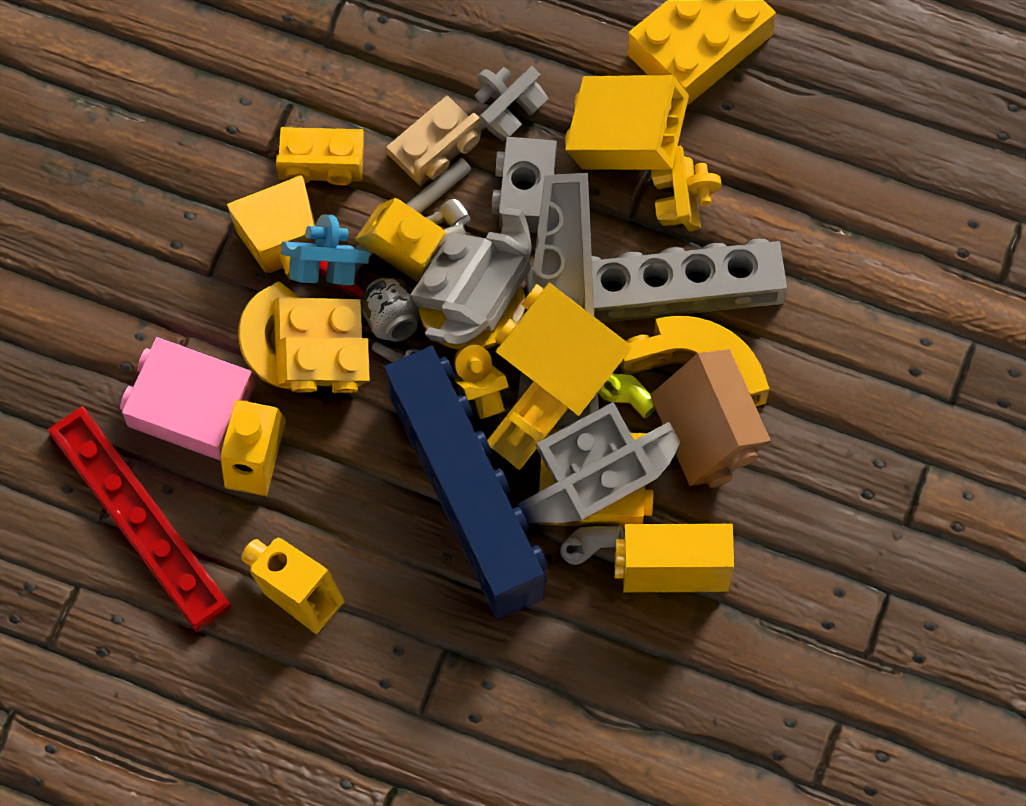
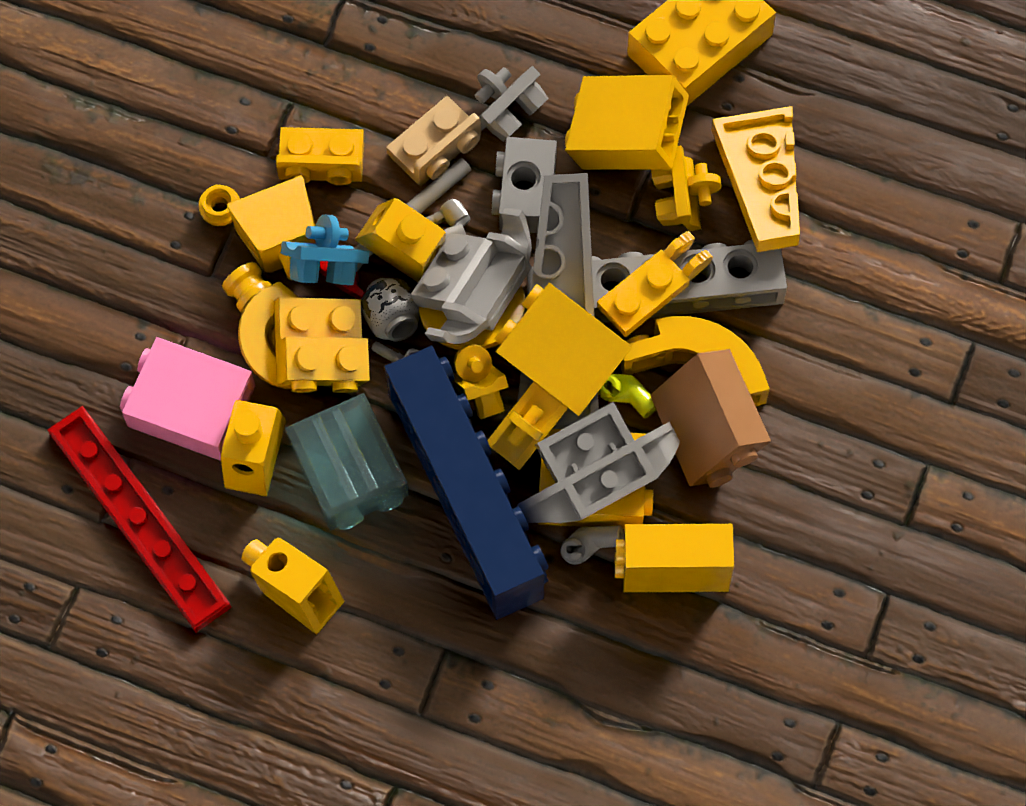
(213, 196): none -> yellow plate
(245, 284): none -> yellow wheel
(347, 463): none -> clear light blue brick
(652, 285): none -> yellow hinge
(763, 173): none -> yellow wing

